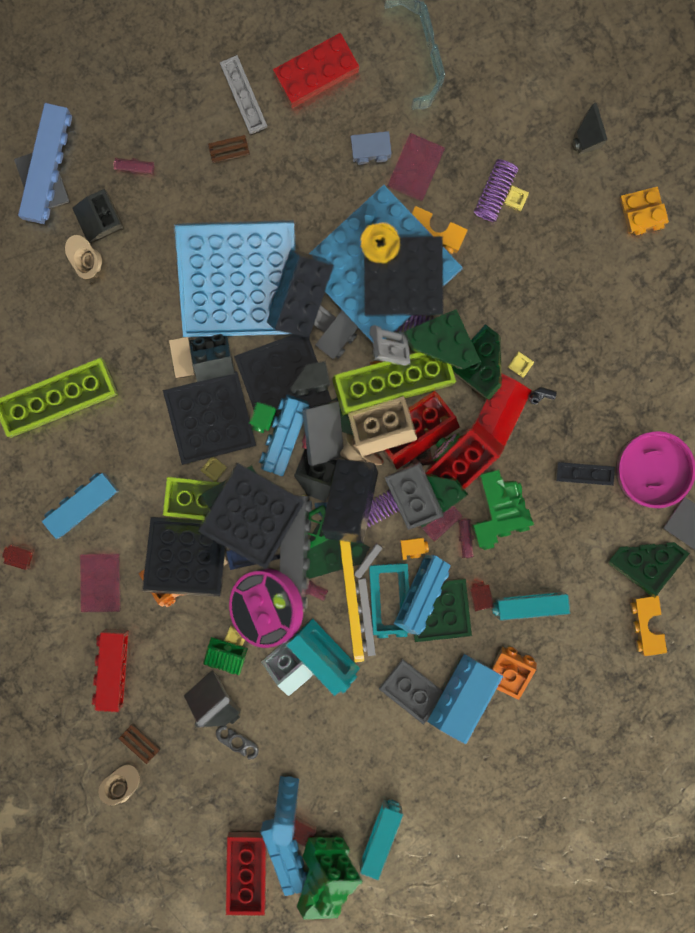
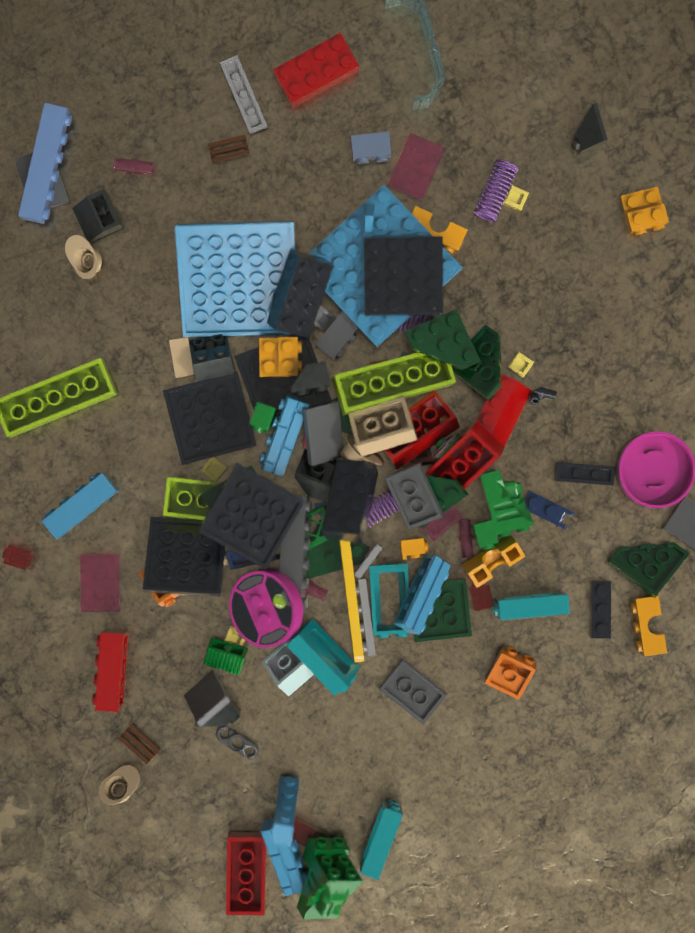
(279, 357): none -> light orange plate
(383, 253): yellow plate -> none
(387, 350): light grey plate -> none
(465, 698): dark azure slope -> none
(481, 565): none -> light orange arch
(547, 509): none -> dark blue hinge
(601, 609): none -> black plate

